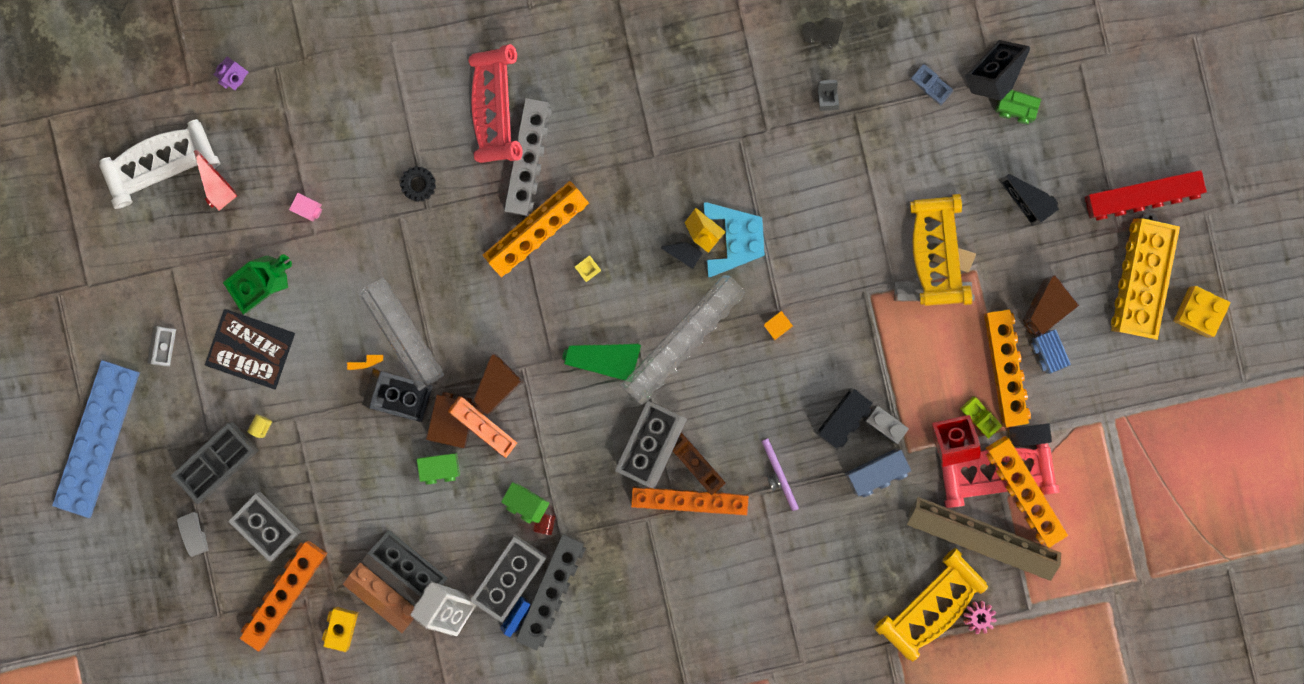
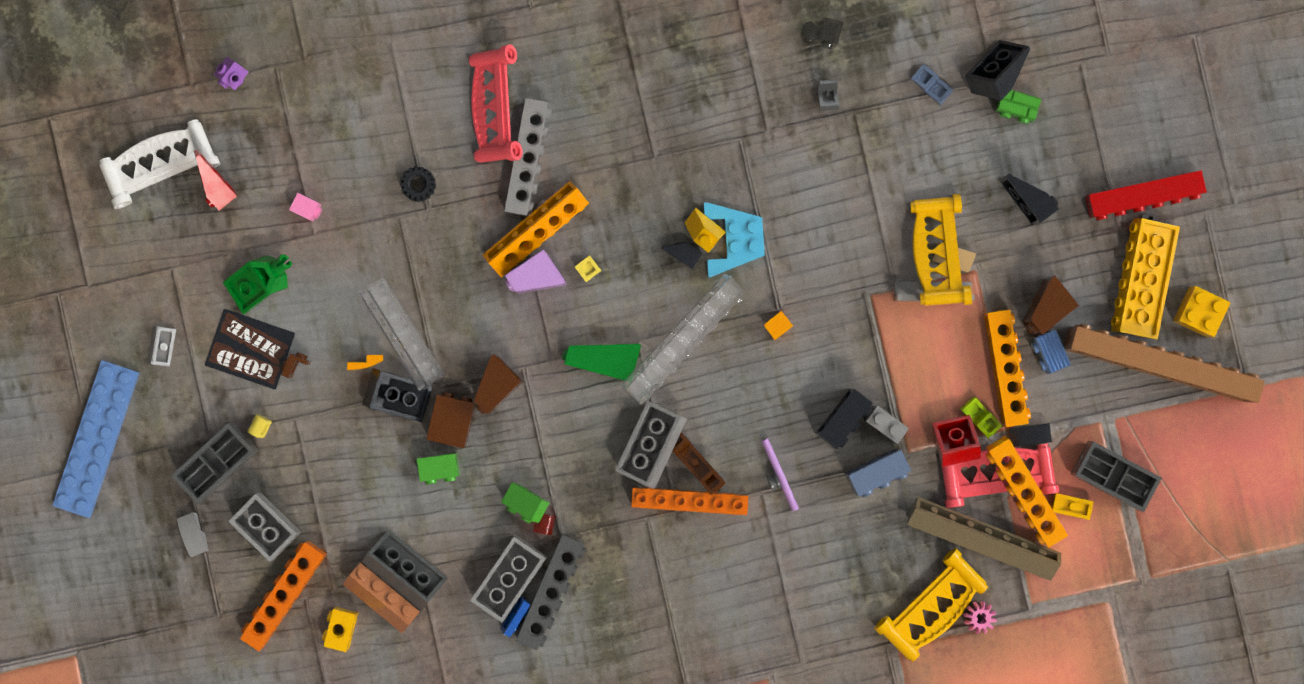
(289, 366): none -> reddish brown bracket
(443, 609): white brick -> none
(482, 427): orange plate -> none
(535, 275): none -> lavender slope
(1072, 506): none -> yellow plate
(1116, 476): none -> dark grey brick
(1162, 364): none -> medium nougat brick

